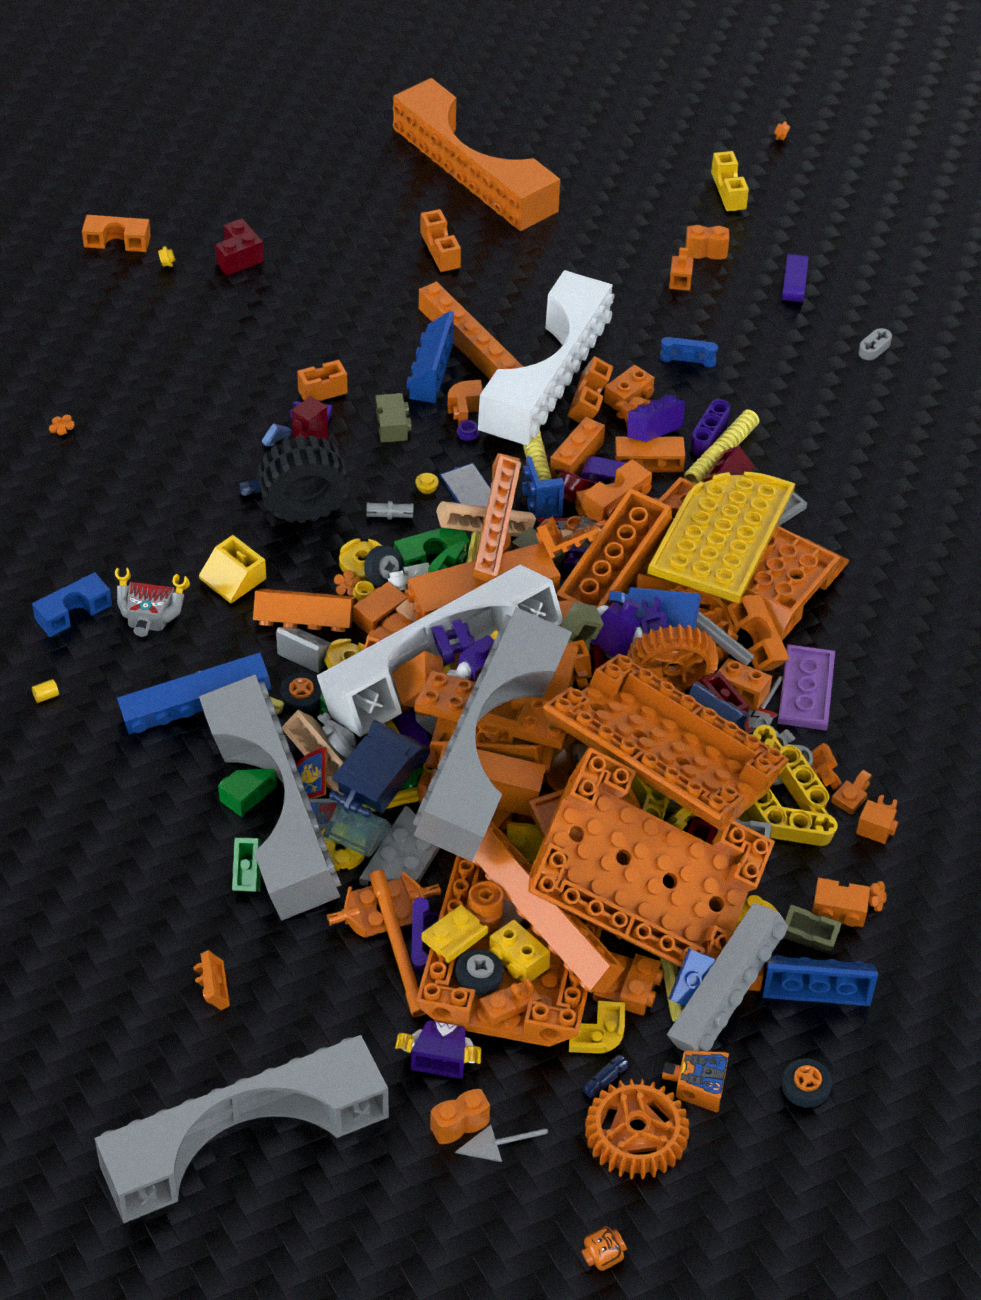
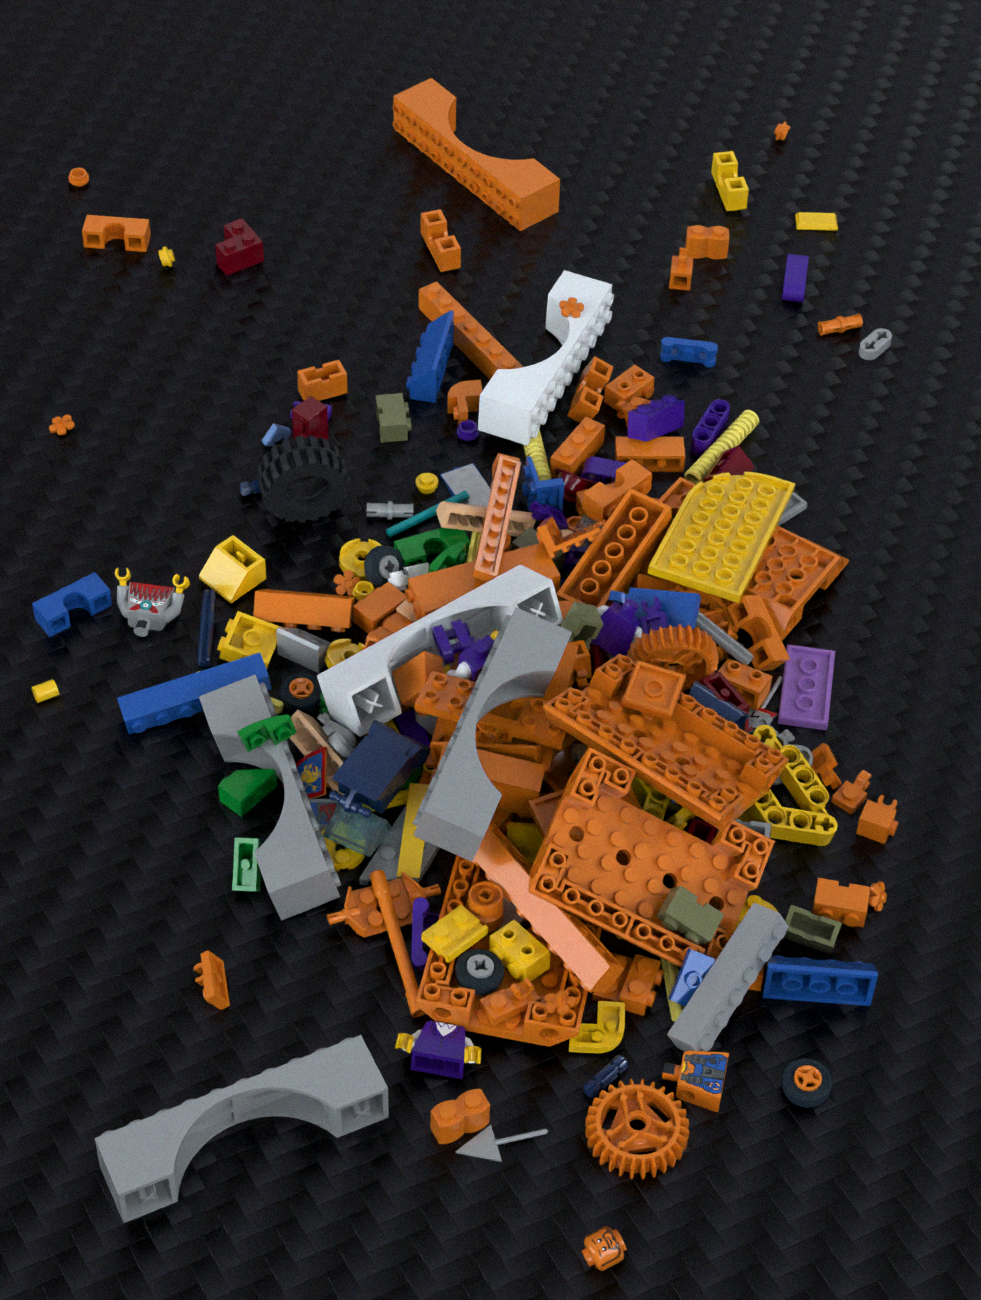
(78, 177): none -> orange plate
(206, 628): none -> dark blue axle
(247, 637): none -> yellow plate
(274, 728): none -> green slope
(411, 846): none -> yellow sticker
(424, 515): none -> teal bar
(545, 511): none -> dark purple plate
(559, 1002): none -> orange plant
(571, 307): none -> orange plant
(653, 690): none -> orange tile
(688, 917): none -> olive brick
(816, 221): none -> yellow tile
(840, 324): none -> orange pin

